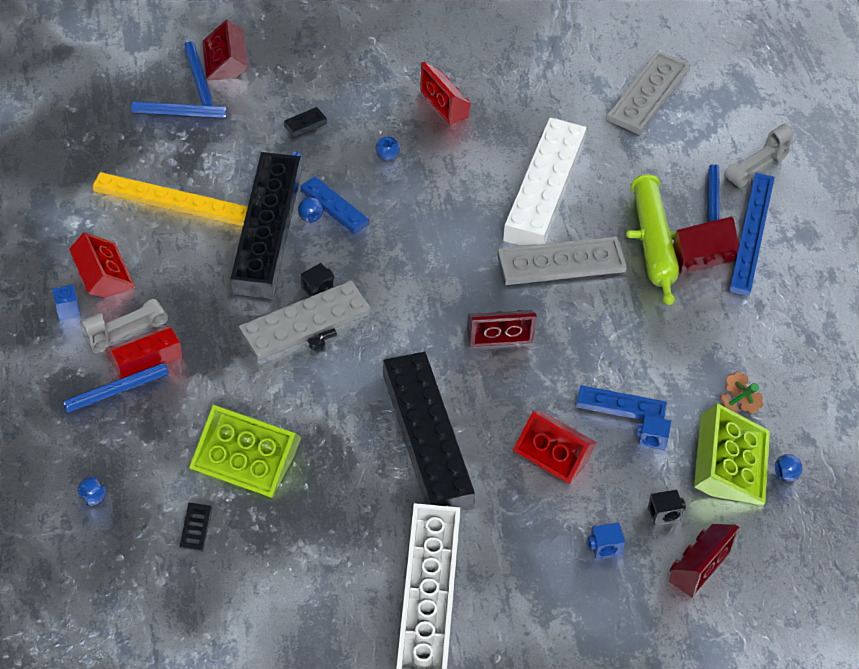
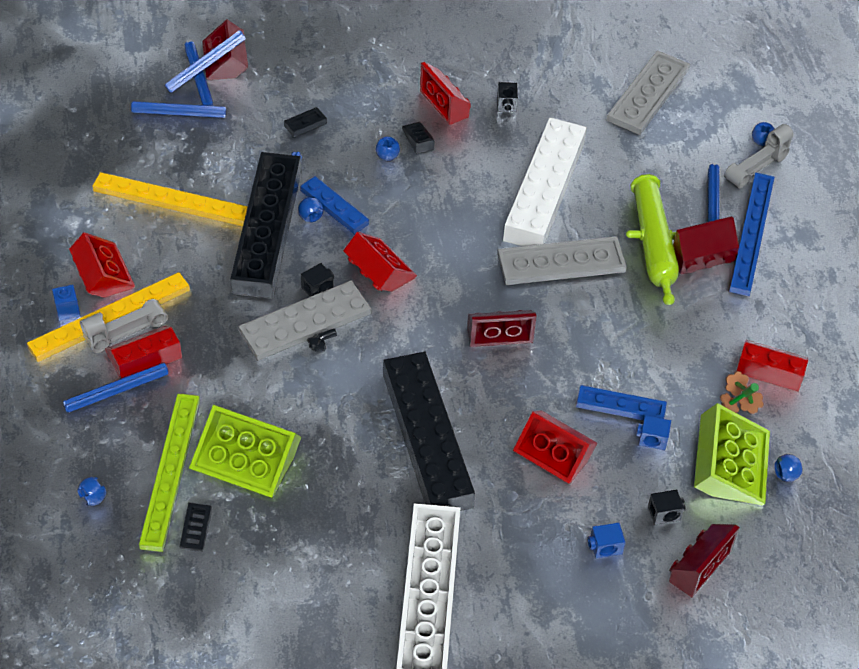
(72, 333): none -> yellow plate
(169, 473): none -> lime plate
(205, 61): none -> axle
(378, 262): none -> red slope
(416, 139): none -> black slope
(507, 97): none -> black brick
(760, 133): none -> blue piece
(772, 365): none -> red slope

